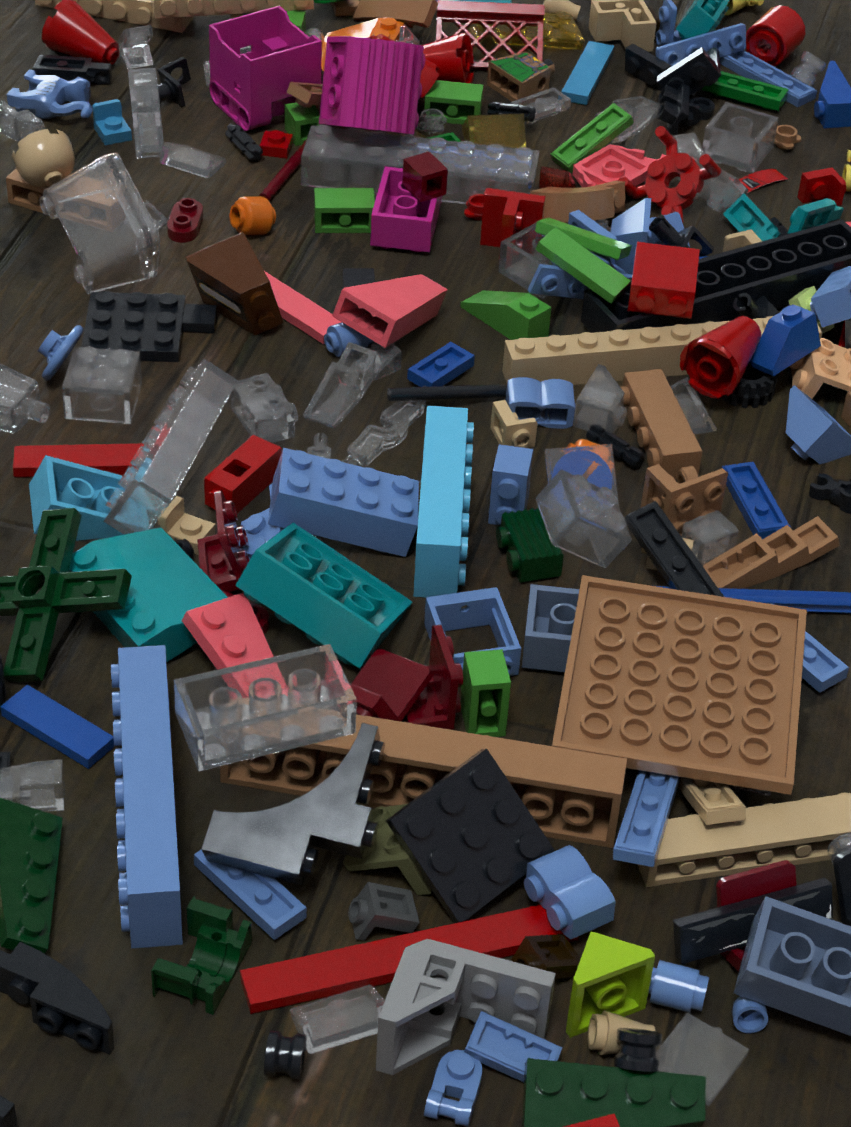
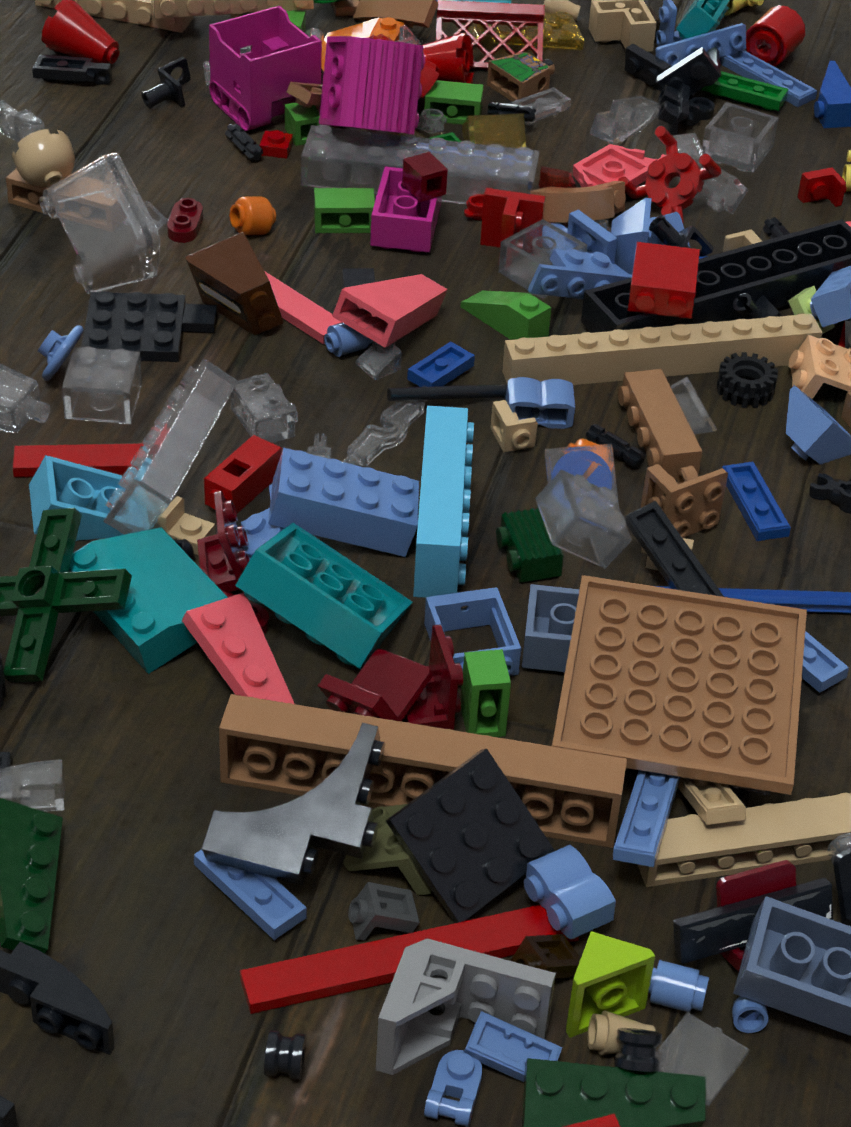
(49, 93): medium blue animal -> none
(57, 726): blue tile -> none
(110, 123): dark azure bracket -> none
(135, 47): clear slope -> none
(145, 112): clear slope -> none
(148, 799): medium blue brick -> none
(191, 159): clear slope -> none
(214, 959): dark green piece -> none
(265, 707): clear brick -> none
(283, 175): dark red bar -> none
(339, 1018): clear slope -> none
(343, 385): clear slope -> none
(510, 481): medium blue brick -> none
(583, 265): bright green tile -> none
(588, 72): dark azure tile -> none
(589, 240): bright green tile -> none
(592, 137): bright green tile -> none
(600, 402): clear slope -> none
(711, 535): clear brick -> none
(720, 357): red cone -> none
(746, 216): teal hinge -> none
(761, 178): red sticker -> none
(767, 558): medium nougat slope -> none
(786, 137): medium nougat plate -> none
(786, 340): blue slope -> none
(807, 71): clear wheel -> none
(814, 214): teal hinge -> none

